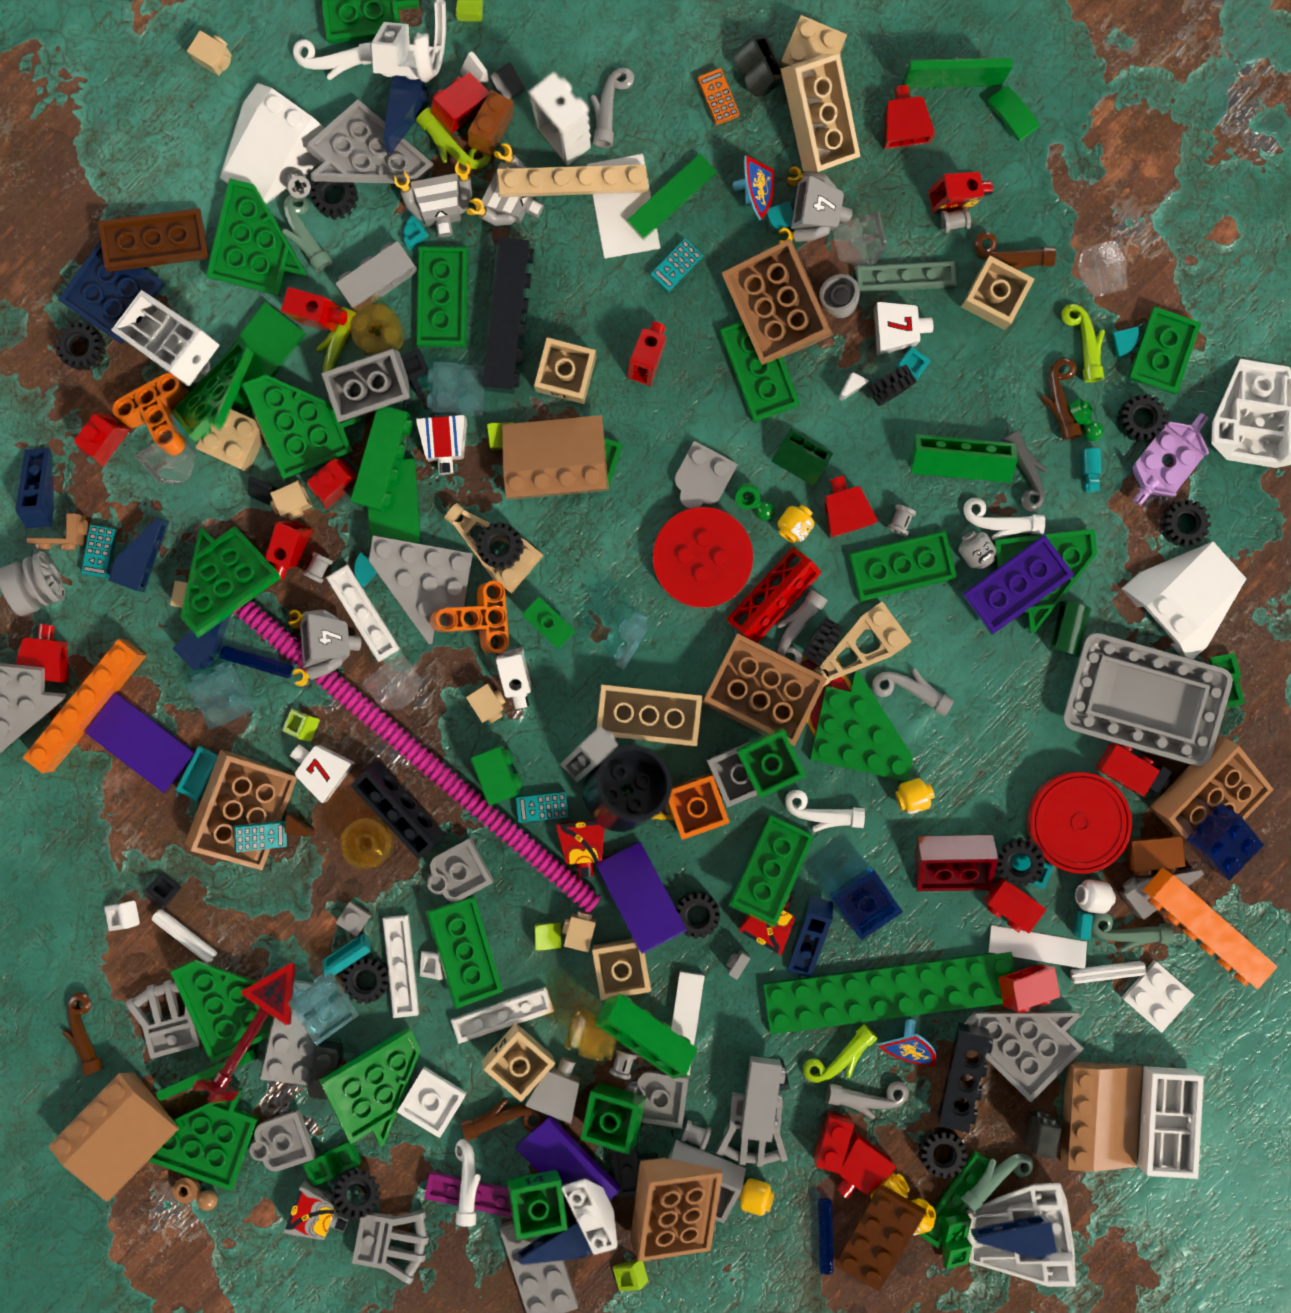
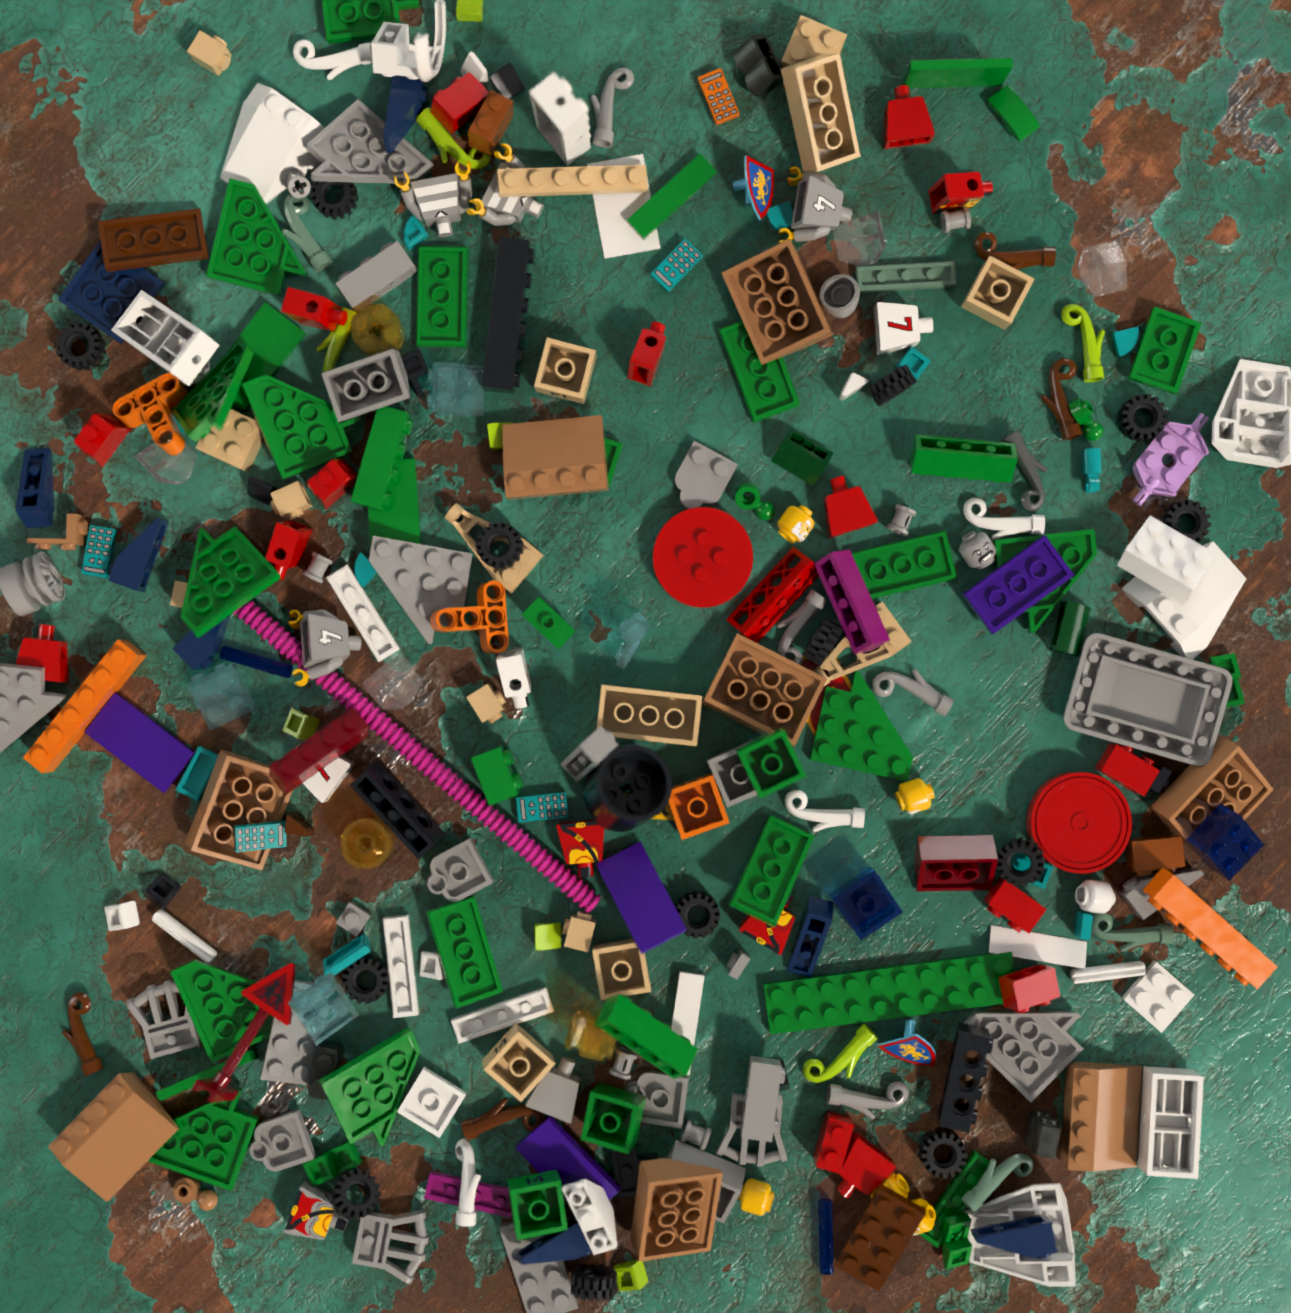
(318, 751): none -> dark red brick
(443, 440): torso -> none
(593, 1282): none -> black tyre
(851, 601): none -> magenta brick
(1166, 560): none -> white brick

